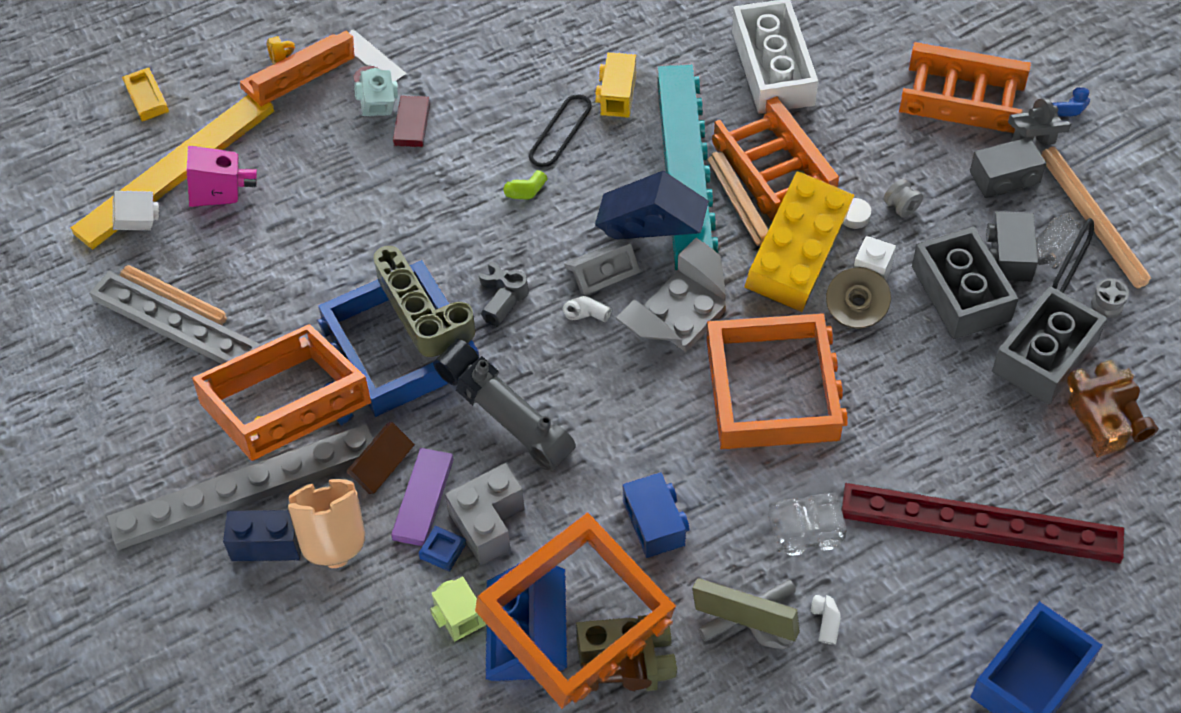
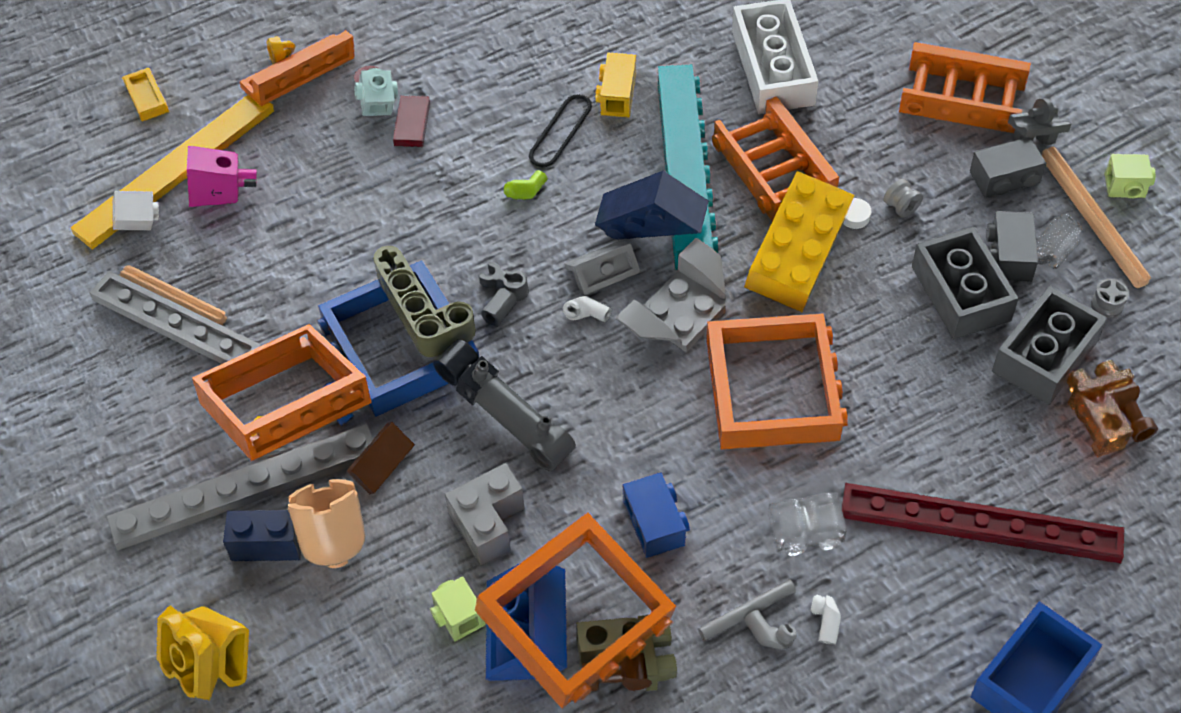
(201, 648): none -> yellow piece
(373, 57): white sticker -> none
(422, 497): medium lavender tile -> none
(442, 548): blue tile -> none
(738, 197): light nougat axle -> none
(746, 609): olive tile -> none
(863, 284): dark tan dish -> none
(876, 256): white brick -> none
(1075, 105): blue arm -> none
(1089, 222): black piece -> none
(1129, 175): none -> yellowish green brick

